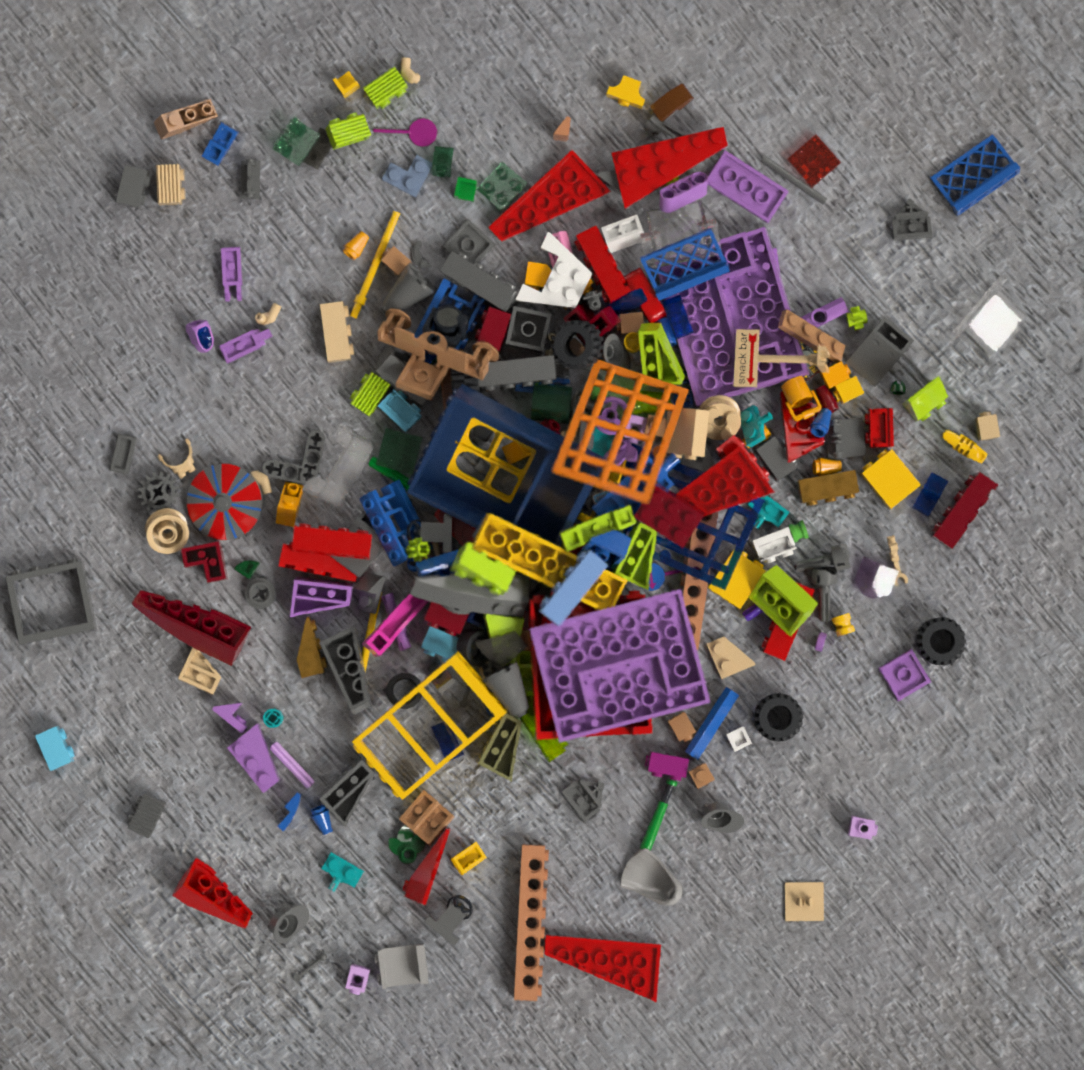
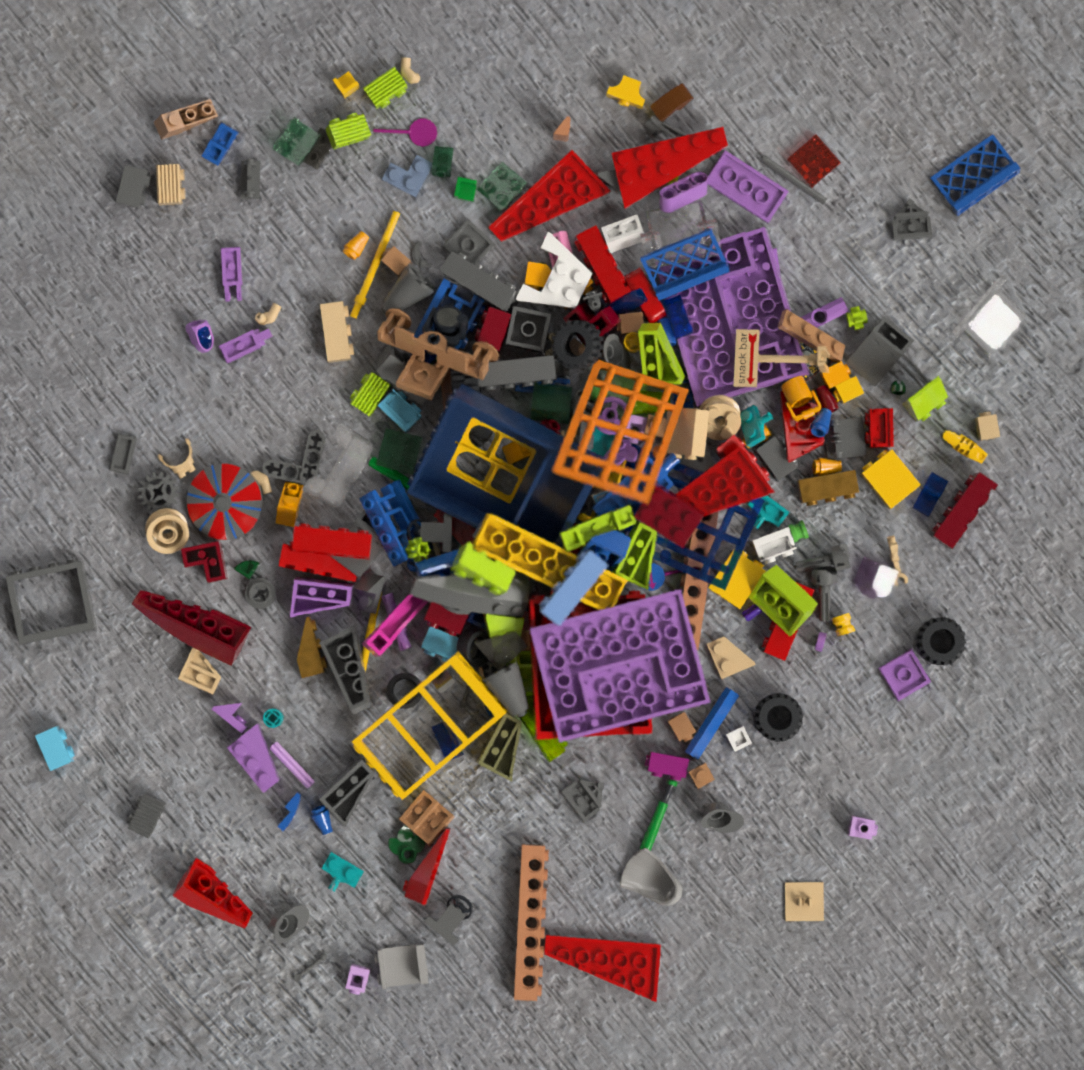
(468, 858): yellow slope -> none

